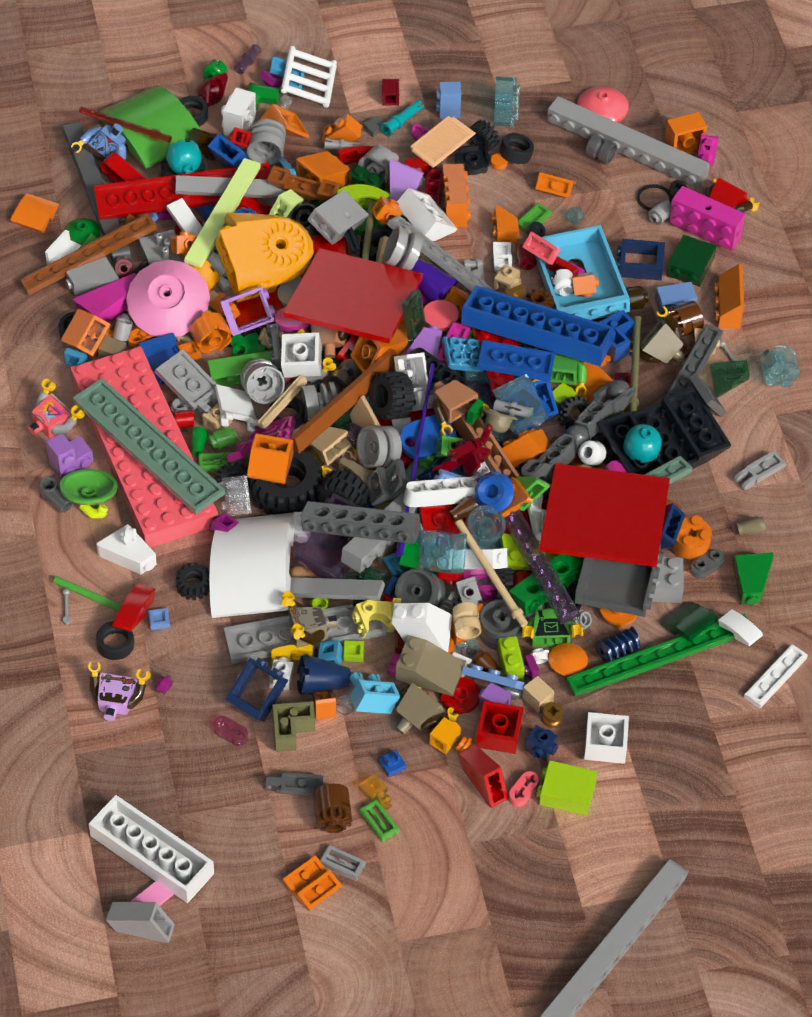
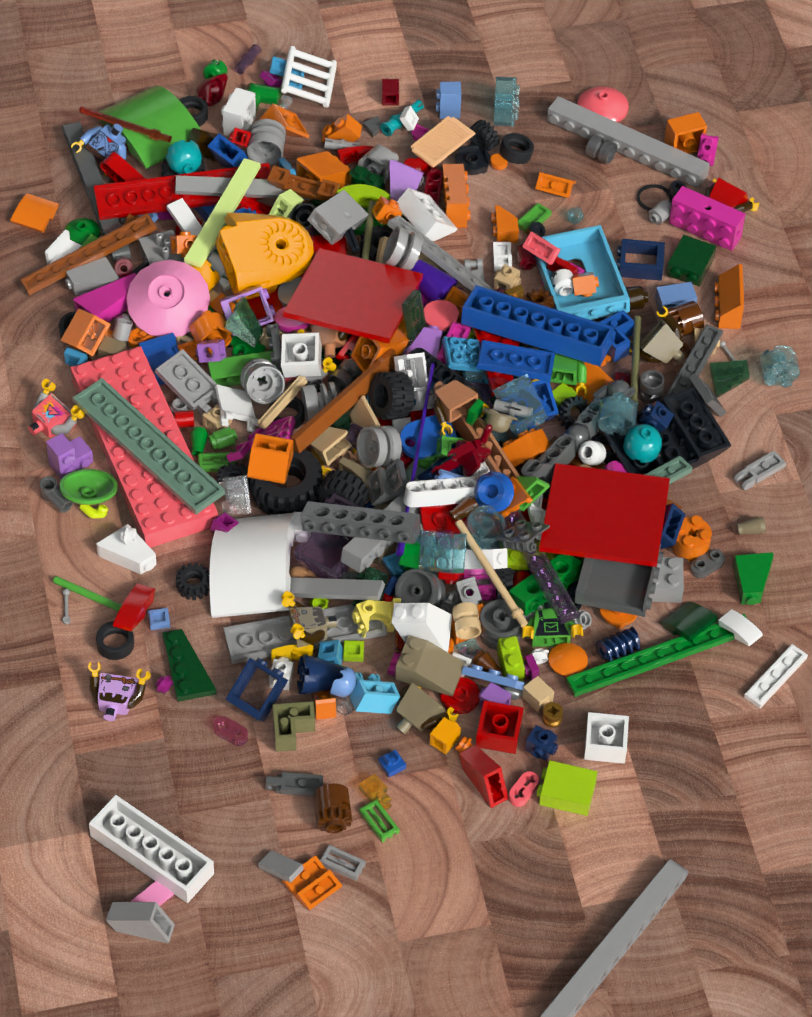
(186, 669): none -> dark green wing
(217, 348): none -> medium lavender brick
(244, 323): none -> clear green slope
(281, 866): none -> light grey tile
(345, 685): none -> medium blue hair
(409, 118): none -> white plate
(522, 535): none -> dark grey hinge
(617, 414): none -> clear light blue brick
(651, 386): none -> flat silver wheel
(656, 416): none -> dark blue brick

